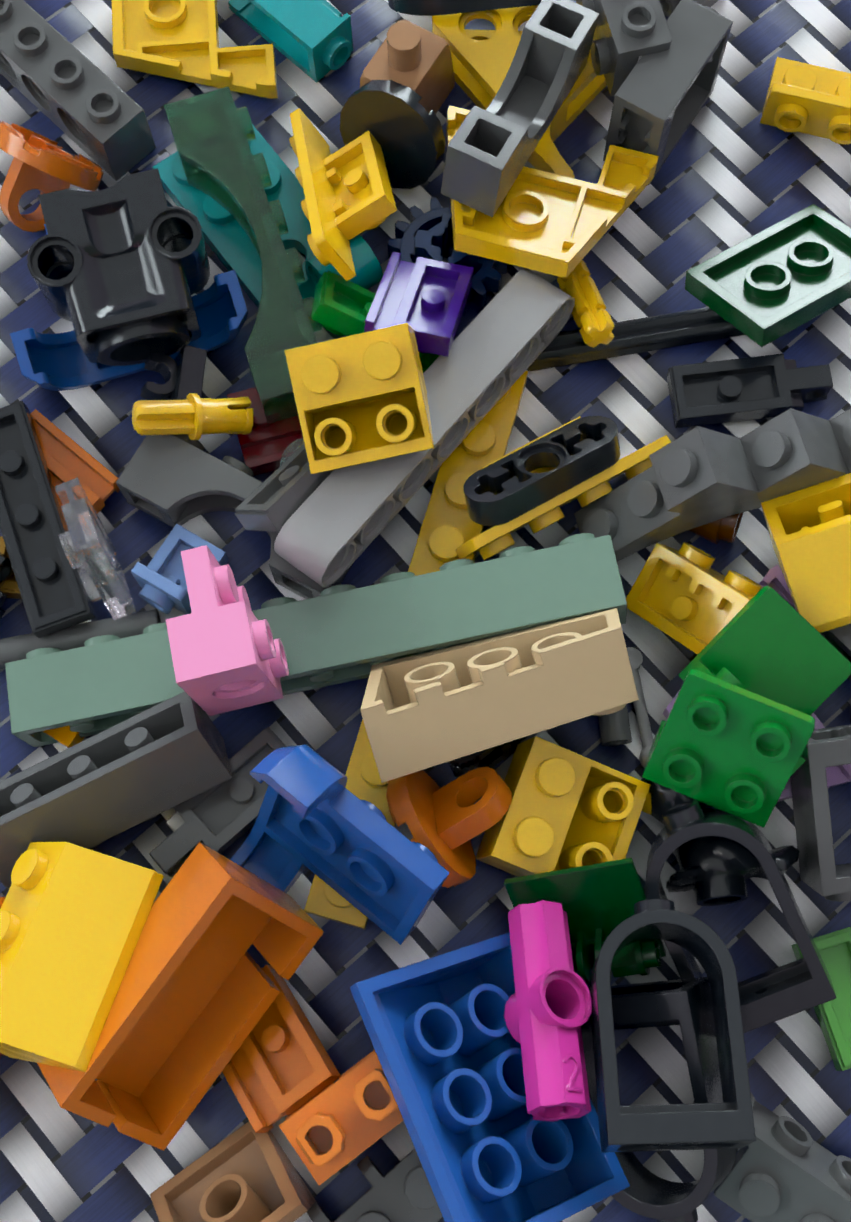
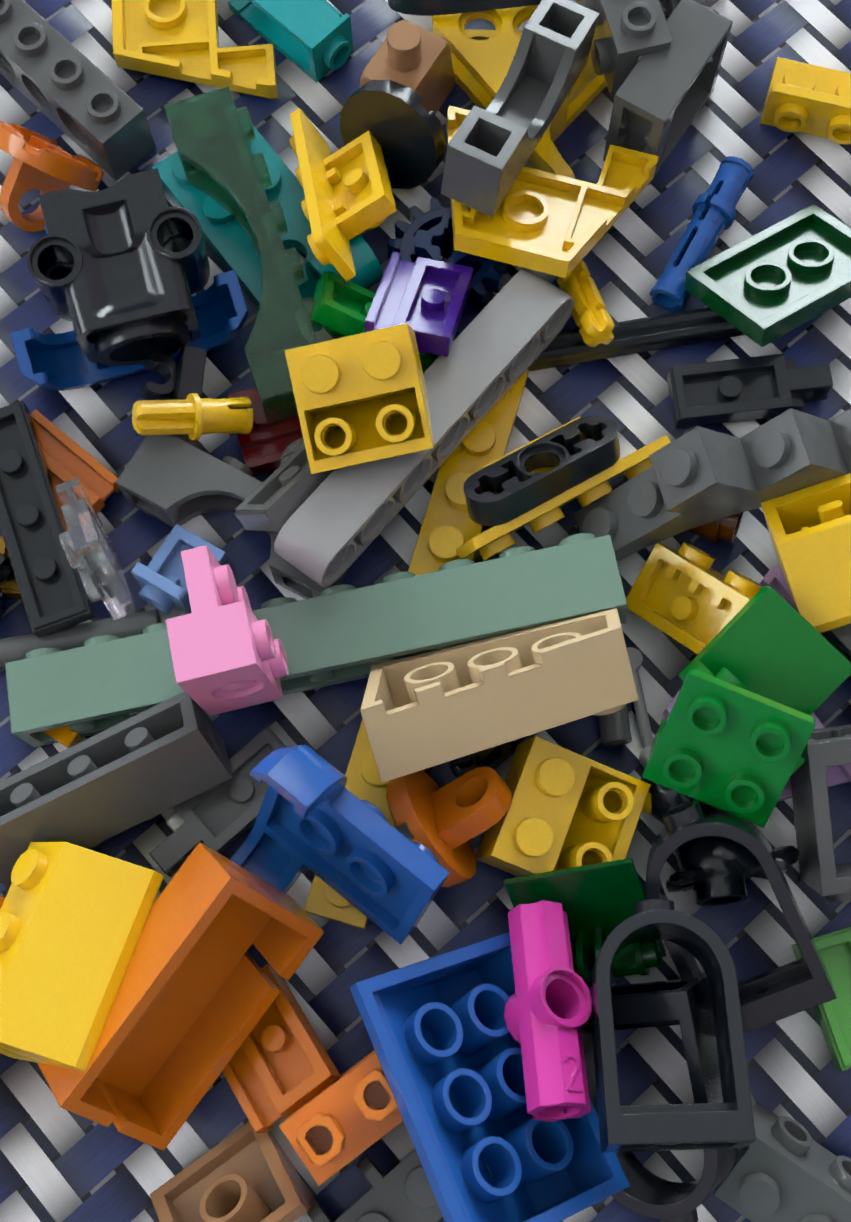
(711, 215): none -> blue pin

